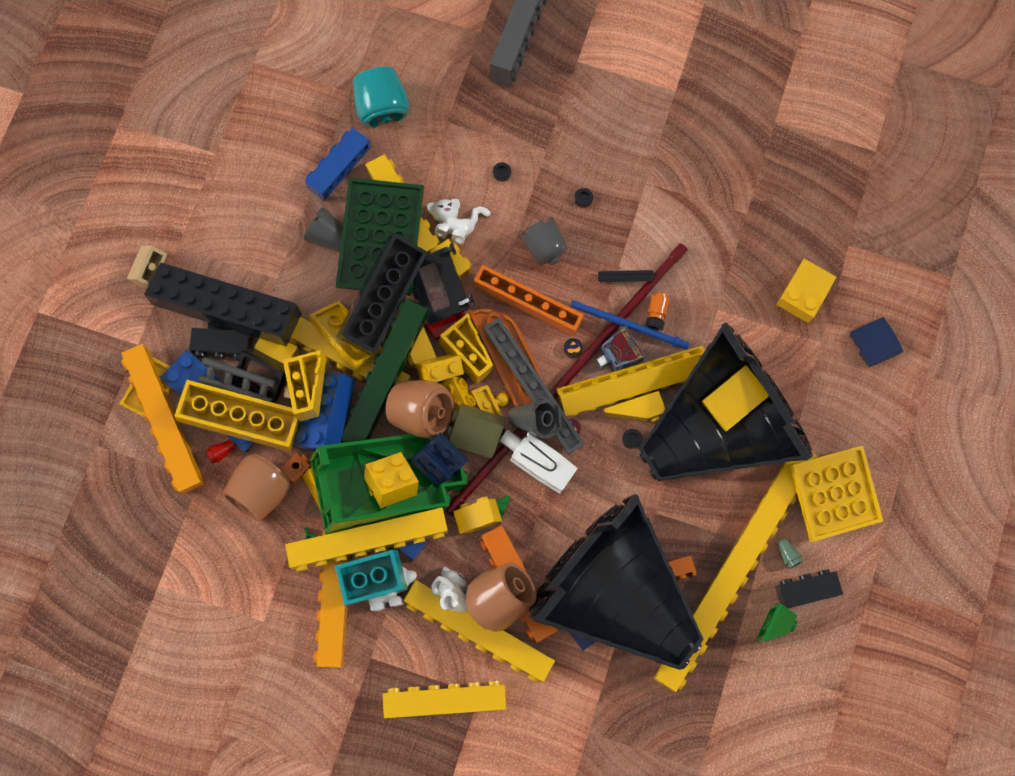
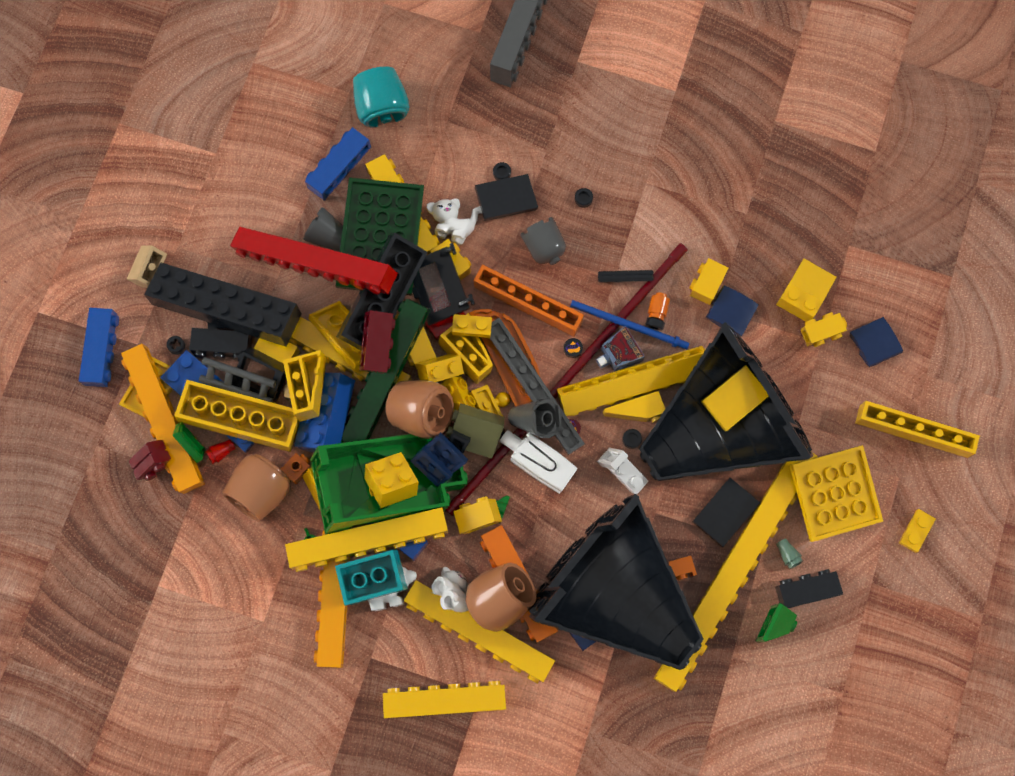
(98, 347): none -> blue brick
(150, 460): none -> dark red brick
(179, 349): none -> black bush
(189, 442): none -> green tile
(314, 260): none -> red brick
(377, 342): none -> dark red brick
(459, 440): none -> black tile
(472, 326): none -> yellow plate
(506, 197): none -> black tile
(623, 469): none -> white bracket
(708, 282): none -> yellow brick
(726, 512): none -> black tile
(733, 309): none -> dark blue slope
(829, 327): none -> yellow brick
(917, 429): none -> yellow brick
(917, 530): none -> yellow plate

